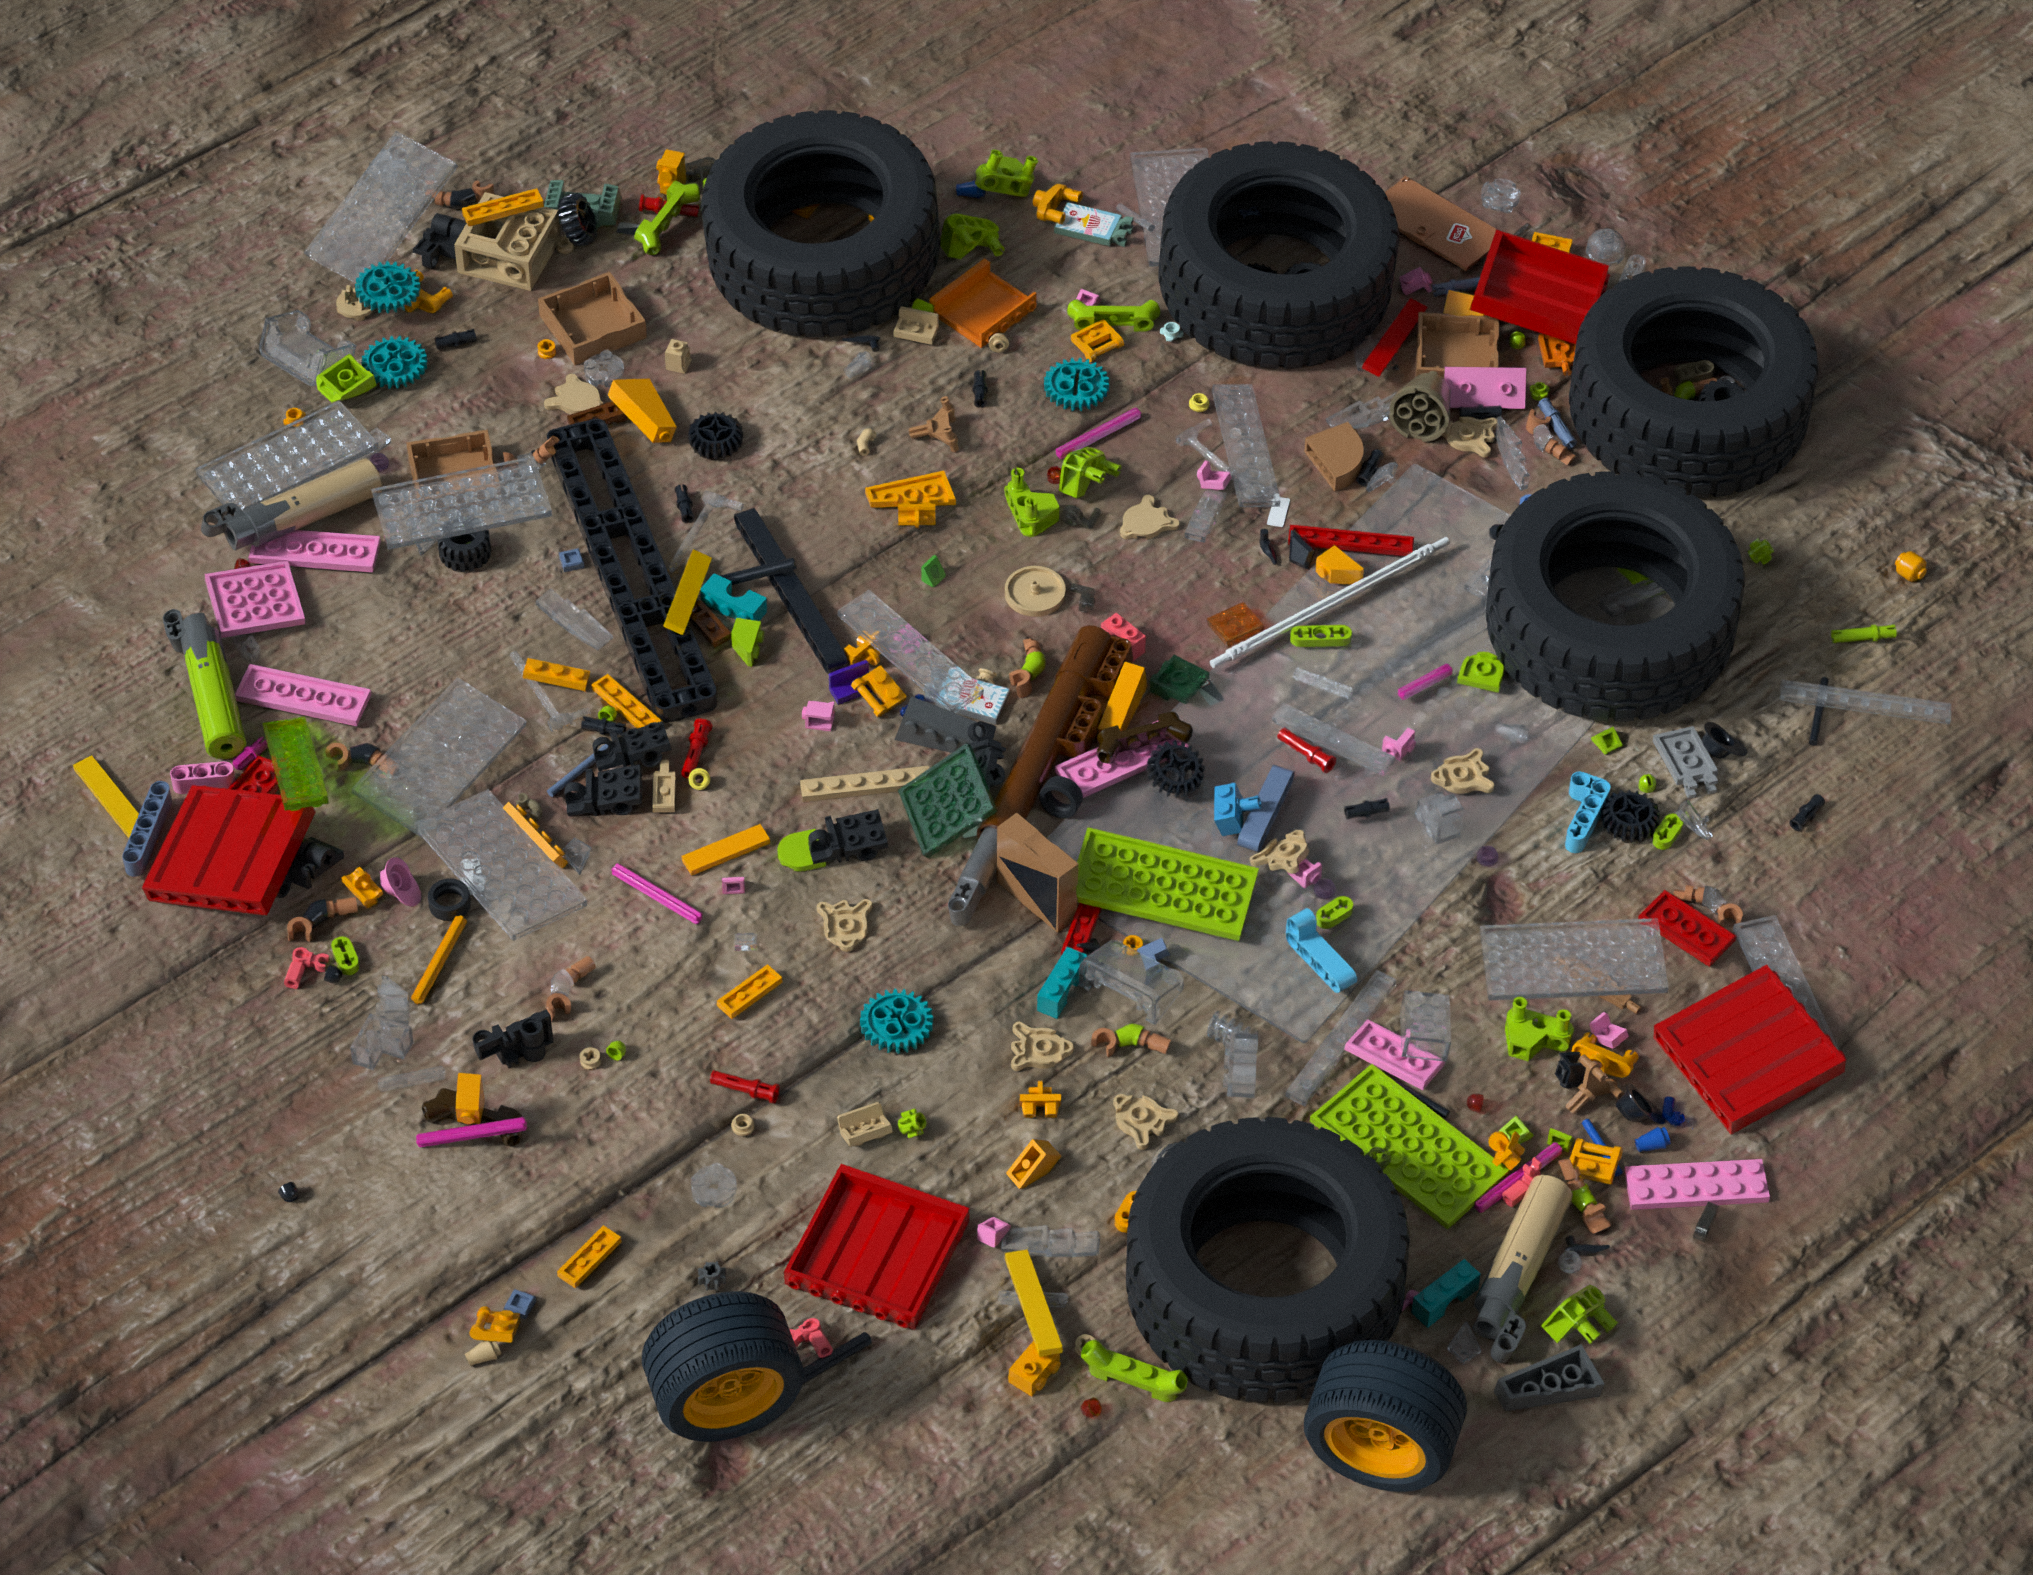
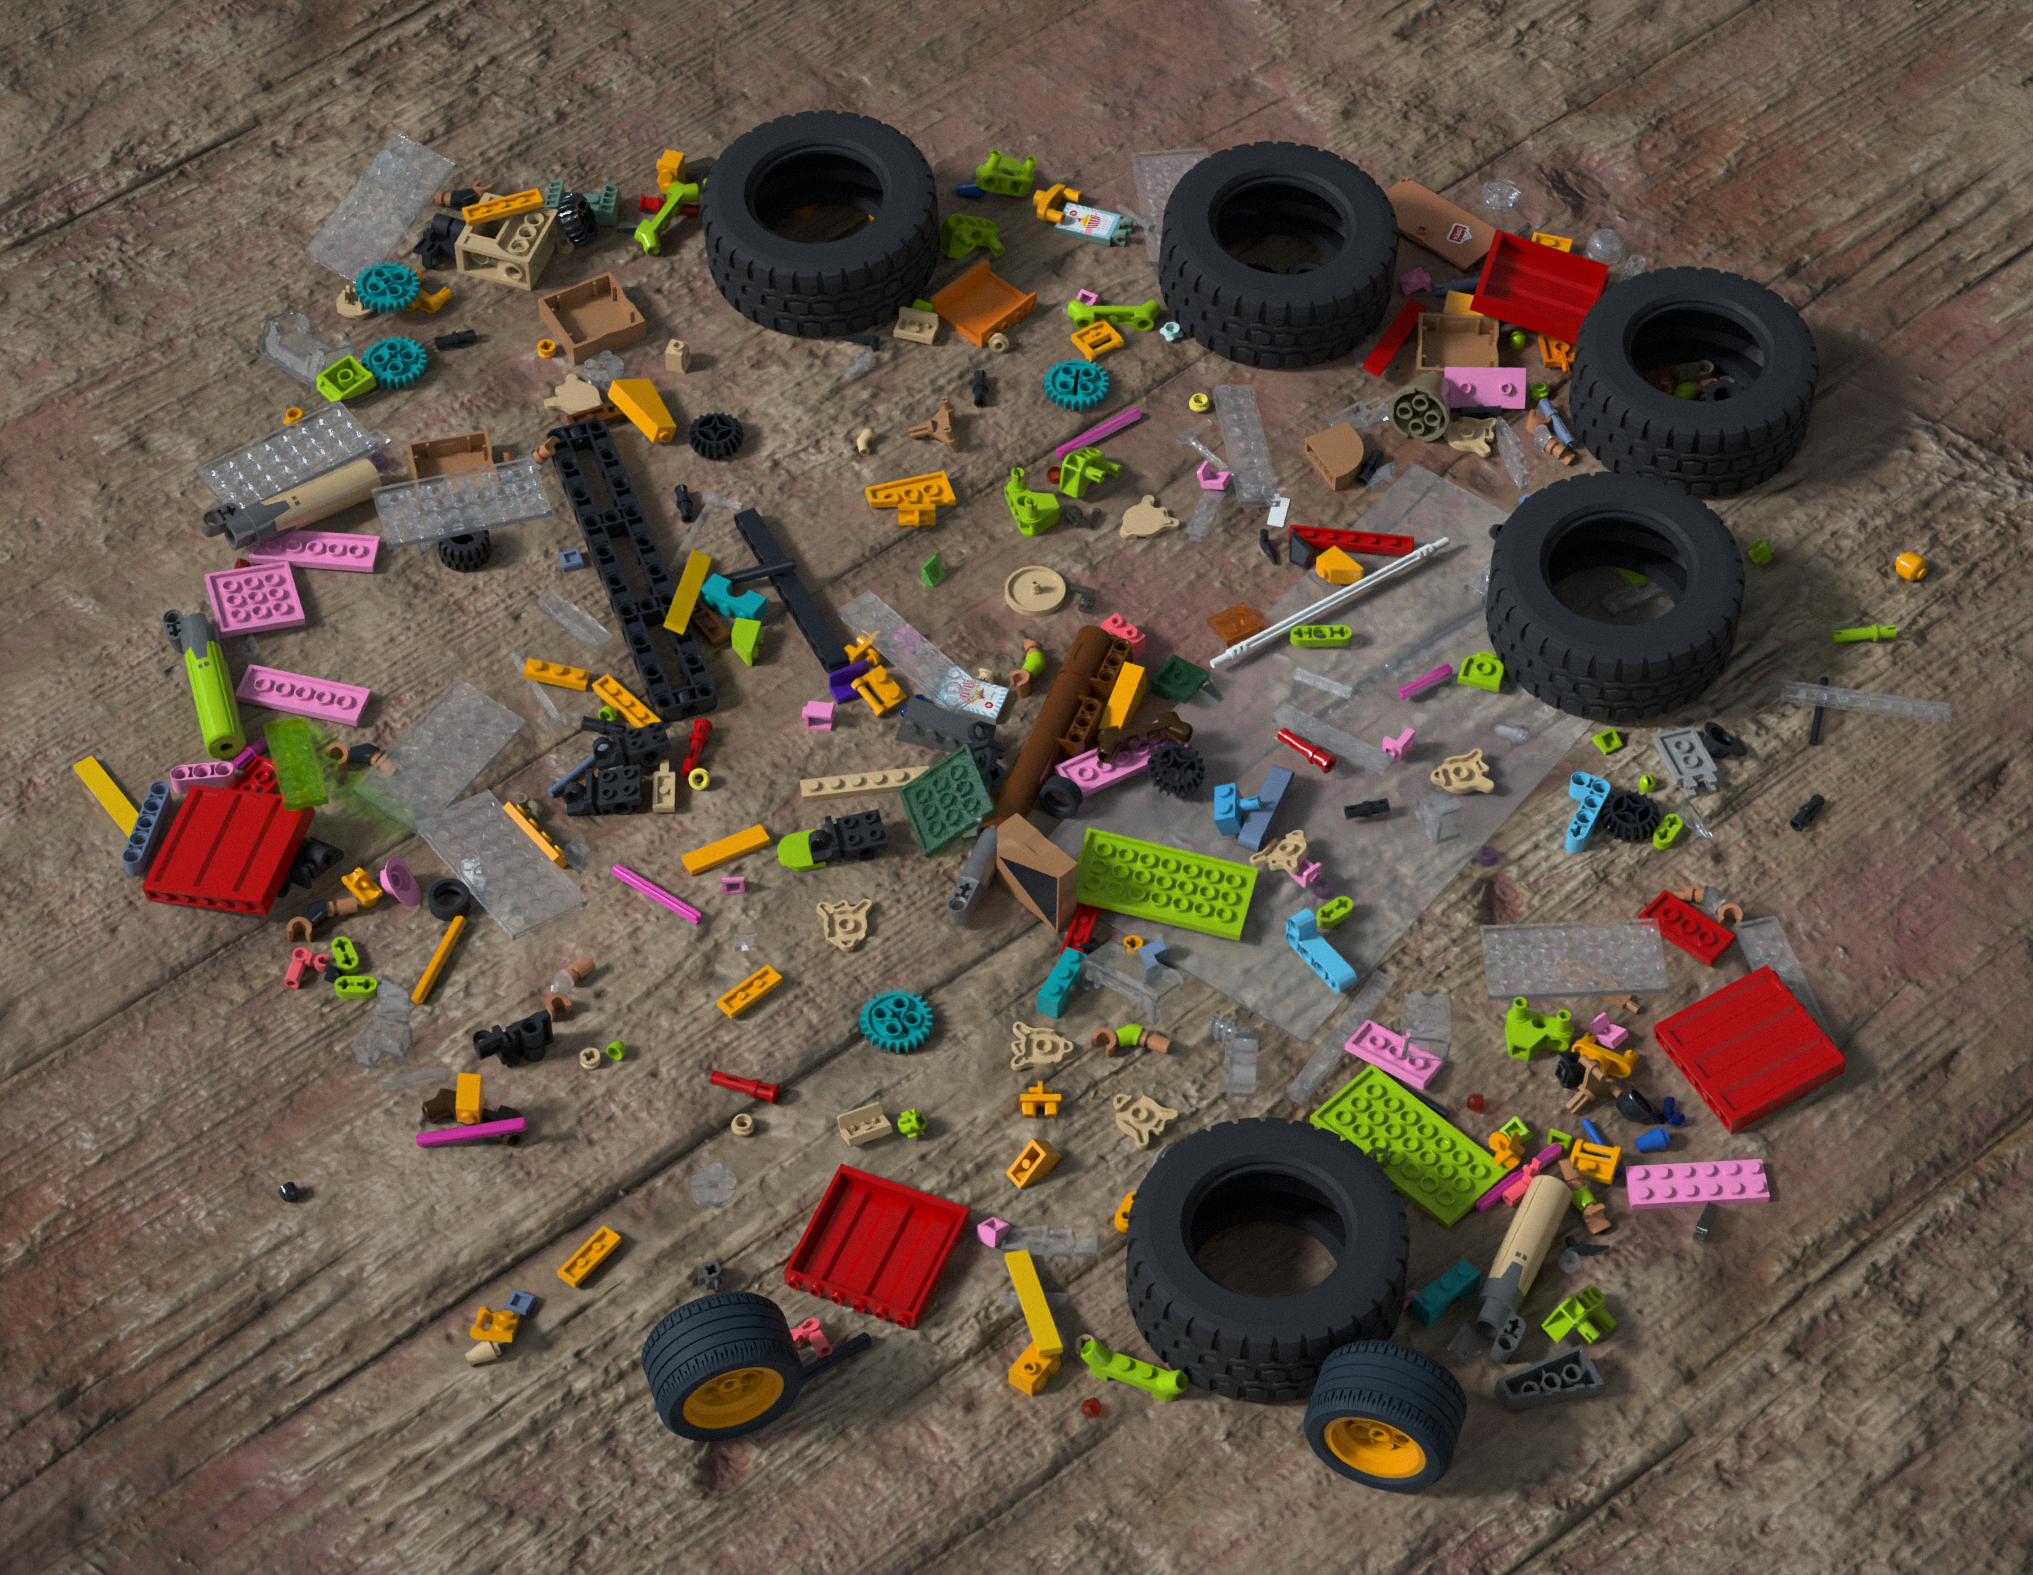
(356, 987): none -> lime beam

